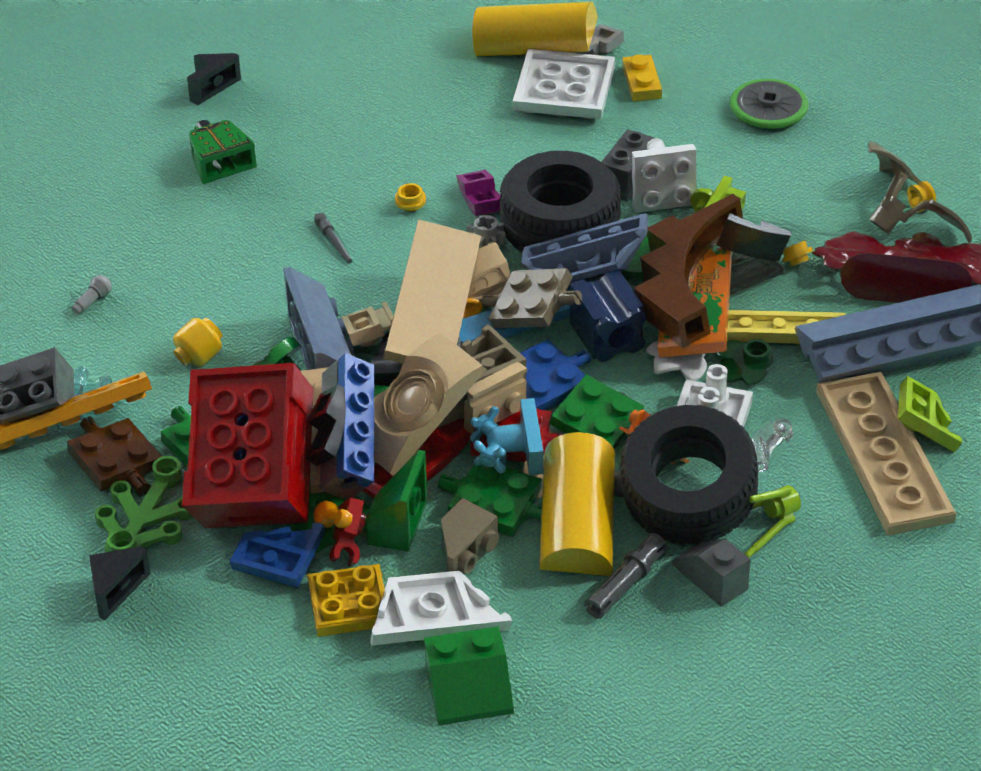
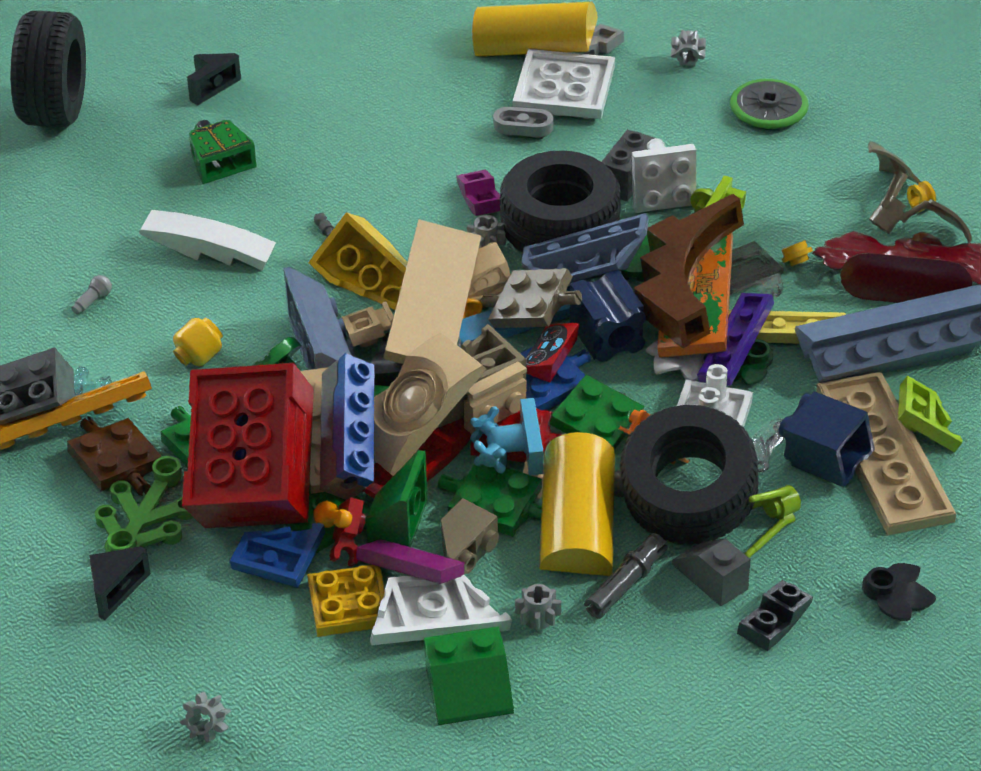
(48, 68): none -> black tyre
(207, 707): none -> light grey gear
(213, 238): none -> white slope
(329, 419): slope -> none
(361, 261): none -> yellow wedge
(410, 197): yellow plate -> none
(410, 561): none -> magenta tile
(523, 121): none -> light grey plate
(538, 607): none -> light grey gear
(551, 350): none -> slope
(641, 77): yellow plate -> none
(688, 48): none -> light grey gear
(743, 328): none -> dark purple tile
(753, 240): black slope -> none
(770, 285): none -> clear hinge
(776, 616): none -> black slope
(827, 438): none -> dark blue piece
(897, 590): none -> black plate

